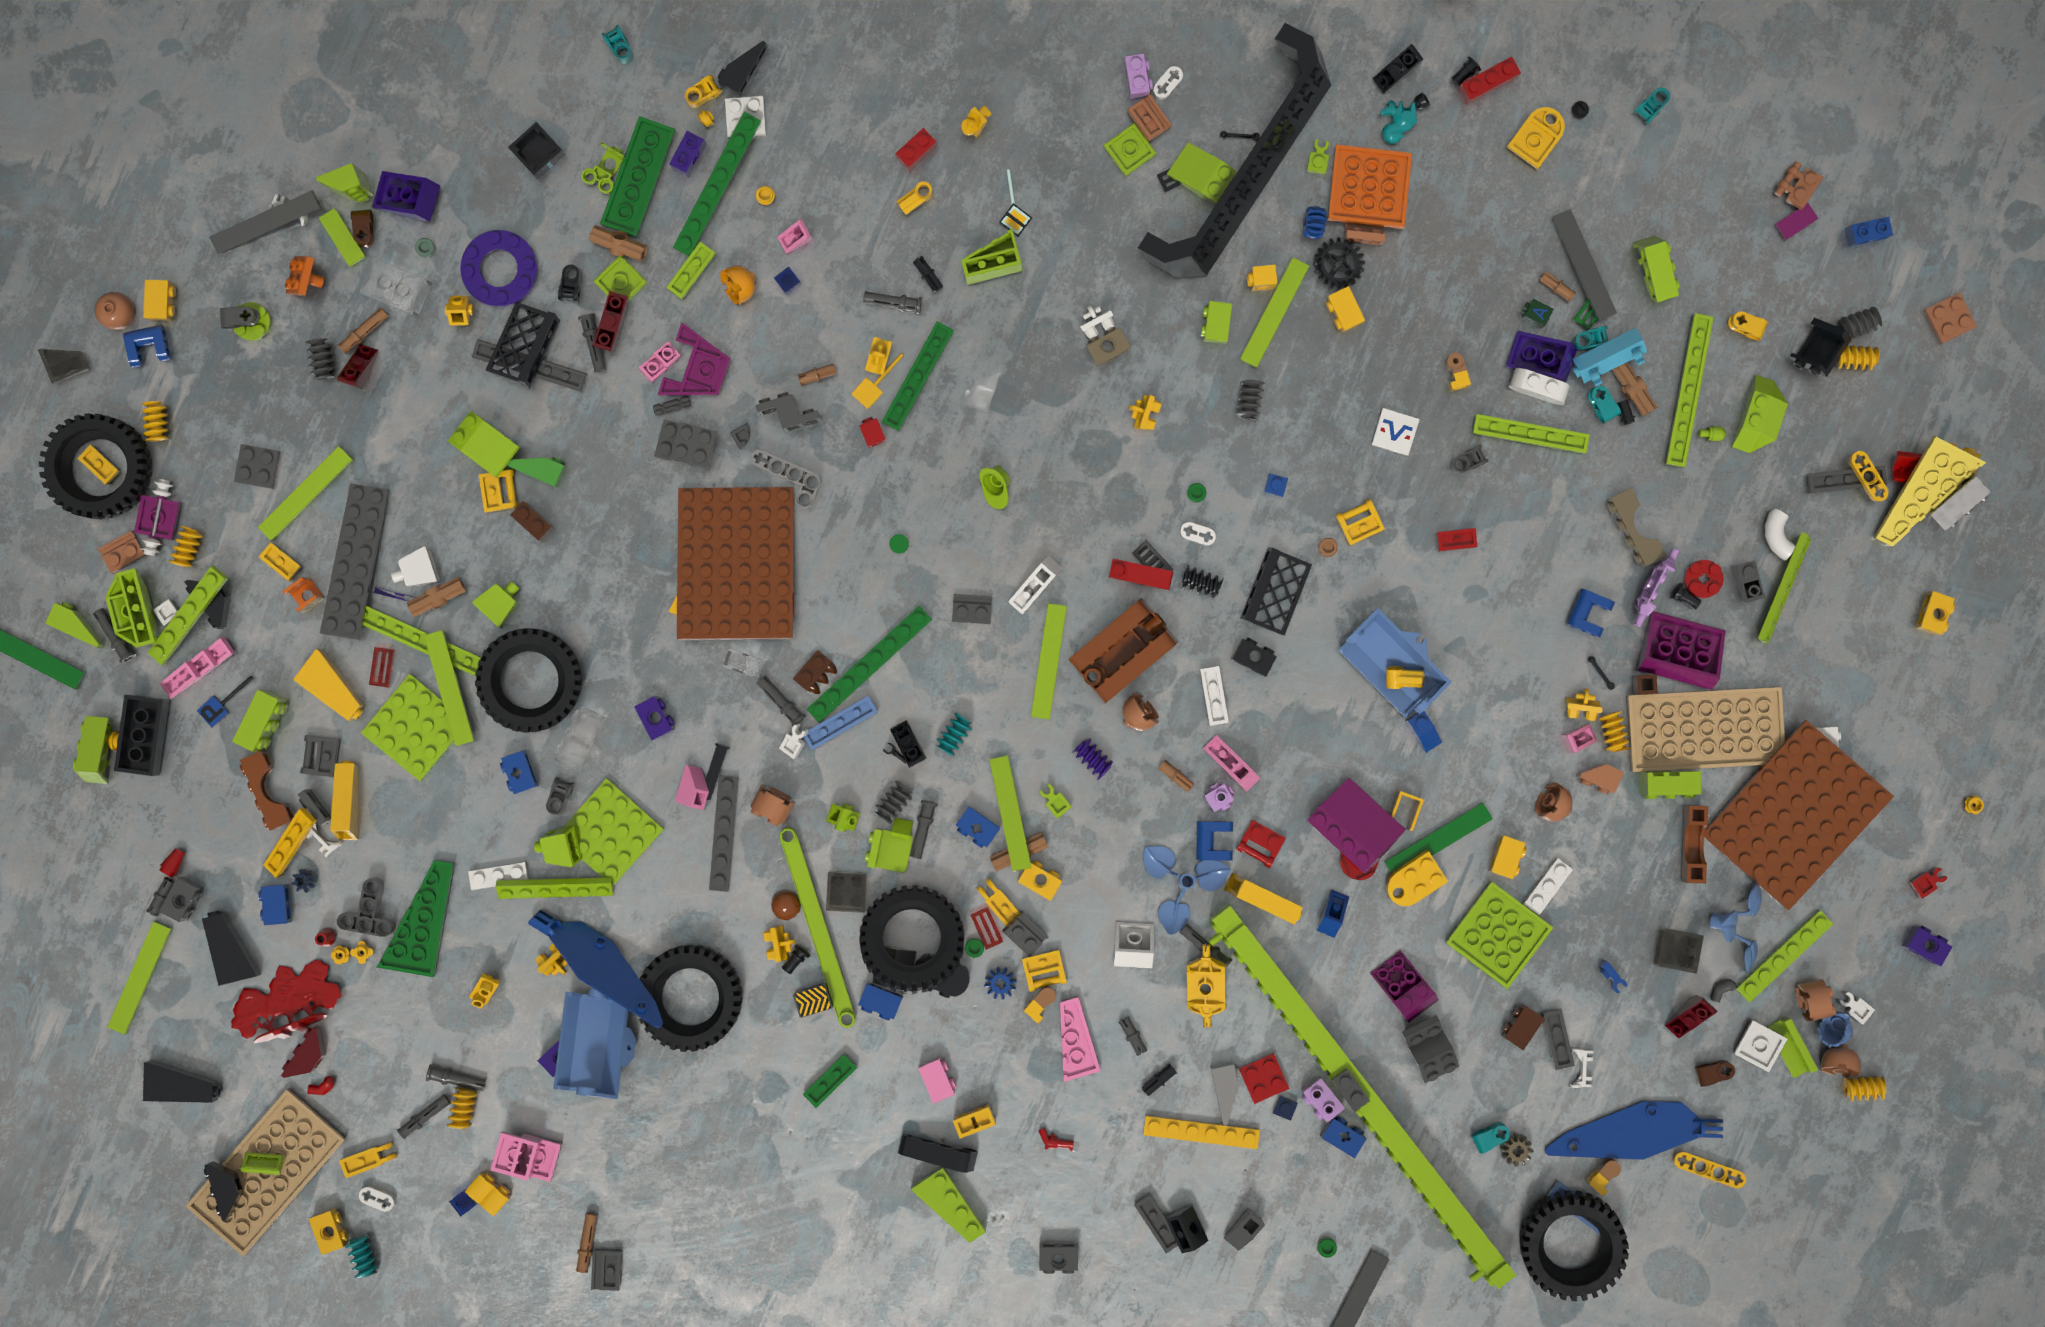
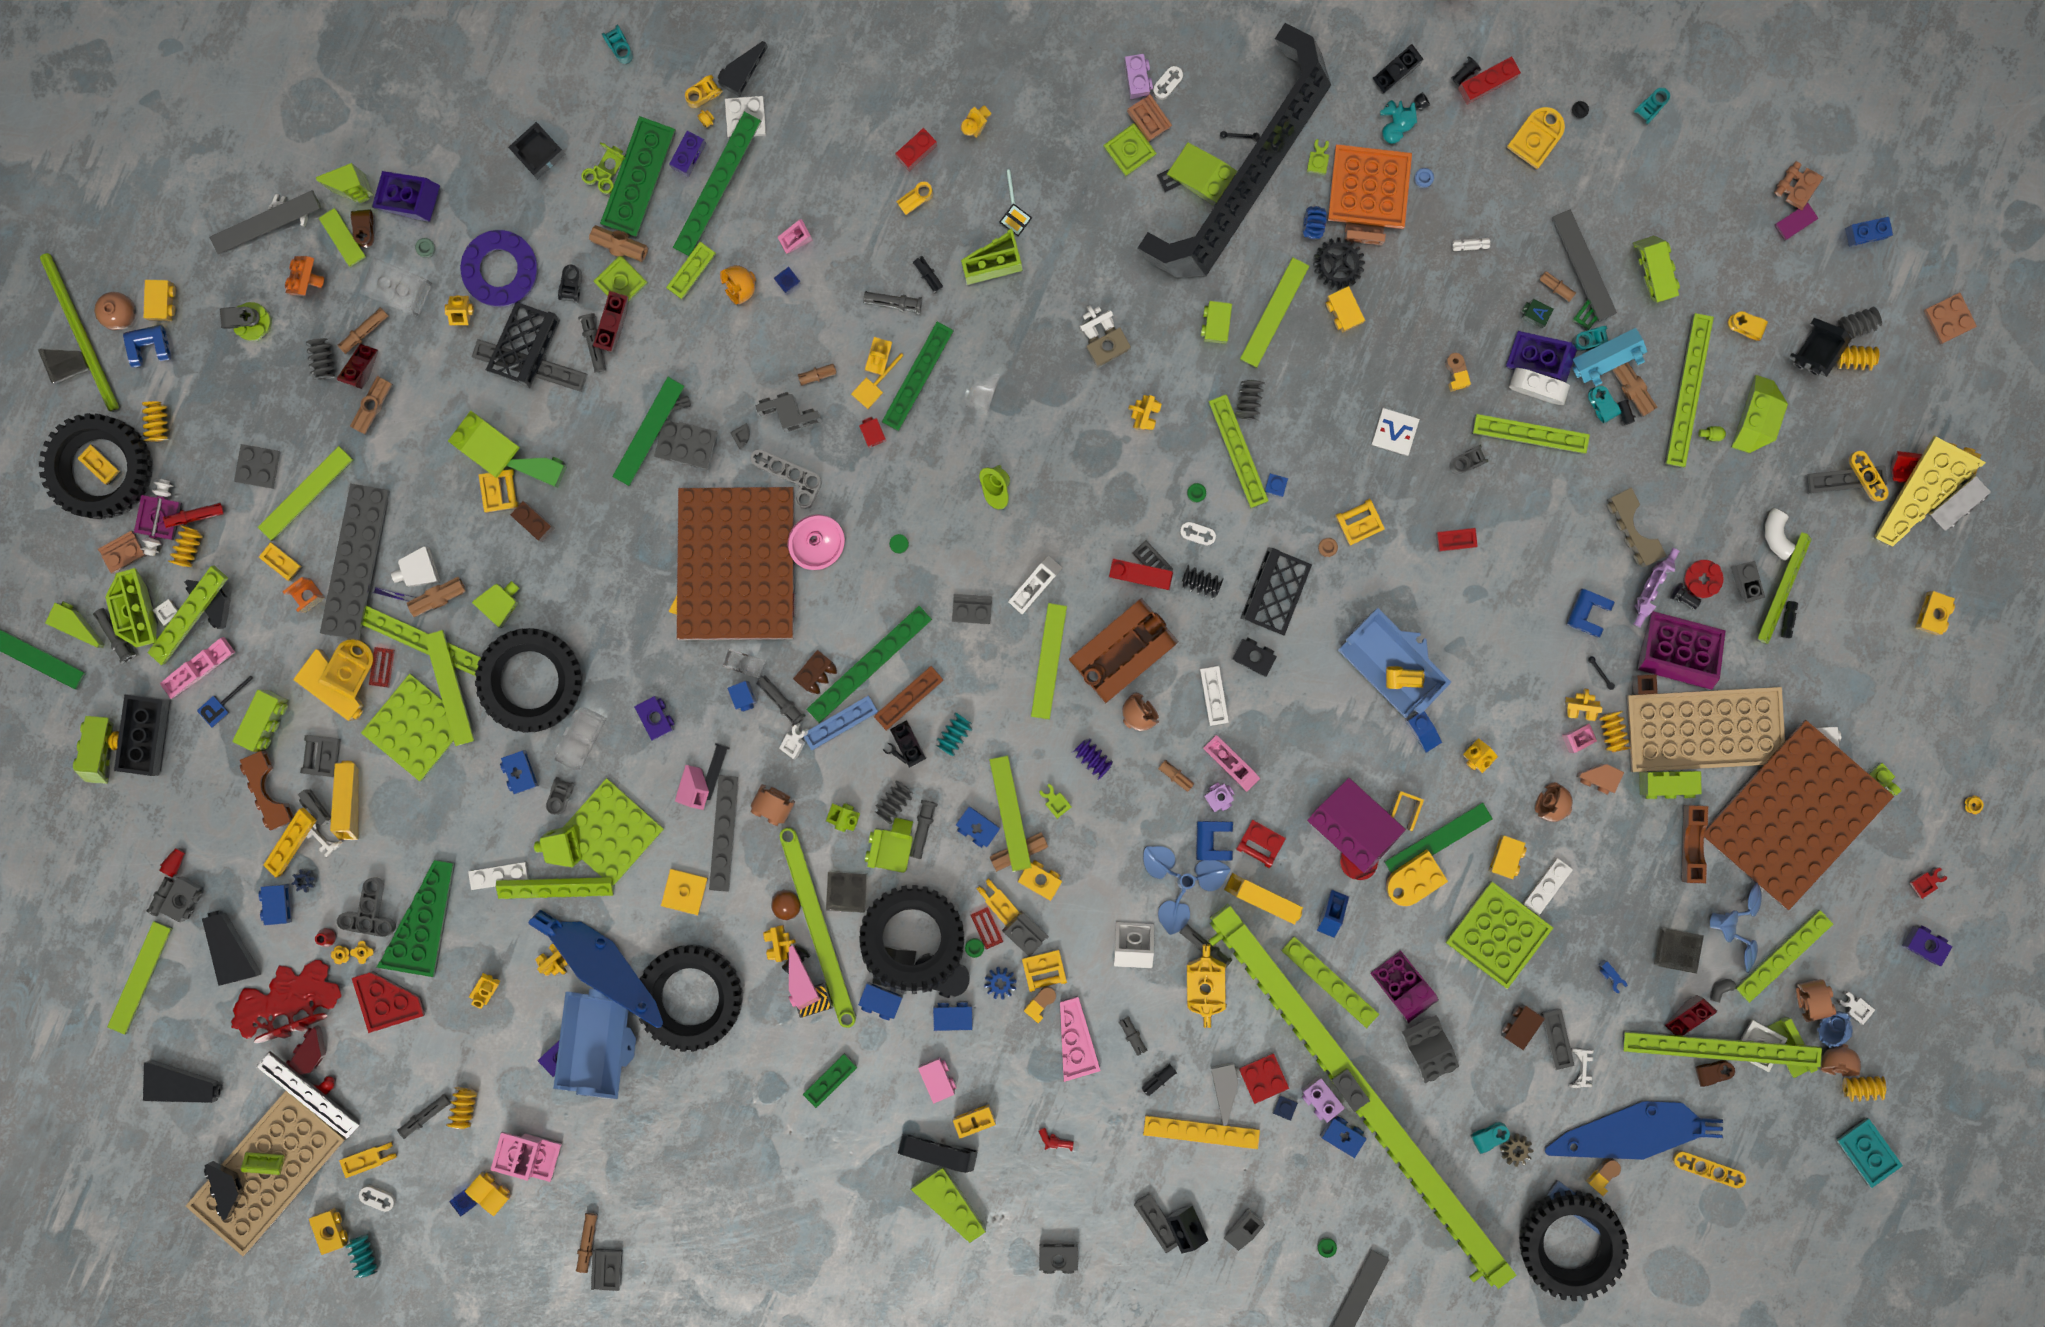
(79, 332): none -> lime axle
(192, 515): none -> red pin
(308, 1094): none -> tile
(346, 669): none -> yellow plate
(364, 416): none -> medium nougat piece
(385, 1002): none -> red plate
(445, 1076): dark grey pin -> none
(648, 431): none -> green tile
(659, 362): bright pink slope -> none
(684, 891): none -> yellow plate
(704, 370): magenta wing -> none
(742, 696): none -> blue brick
(765, 195): yellow plate -> none
(800, 985): none -> bright pink slope
(822, 550): none -> bright pink dish
(908, 698): none -> dark orange plate
(952, 1017): none -> blue brick
(1238, 451): none -> lime plate
(1262, 278): yellow brick -> none
(1330, 982): none -> lime plate
(1424, 178): none -> medium blue tile
(1471, 244): none -> white axle
(1480, 756): none -> yellow brick
(1722, 1049): none -> lime plate
(1789, 619): none -> black axle
(1869, 1152): none -> teal plate
(1885, 777): none -> lime plate

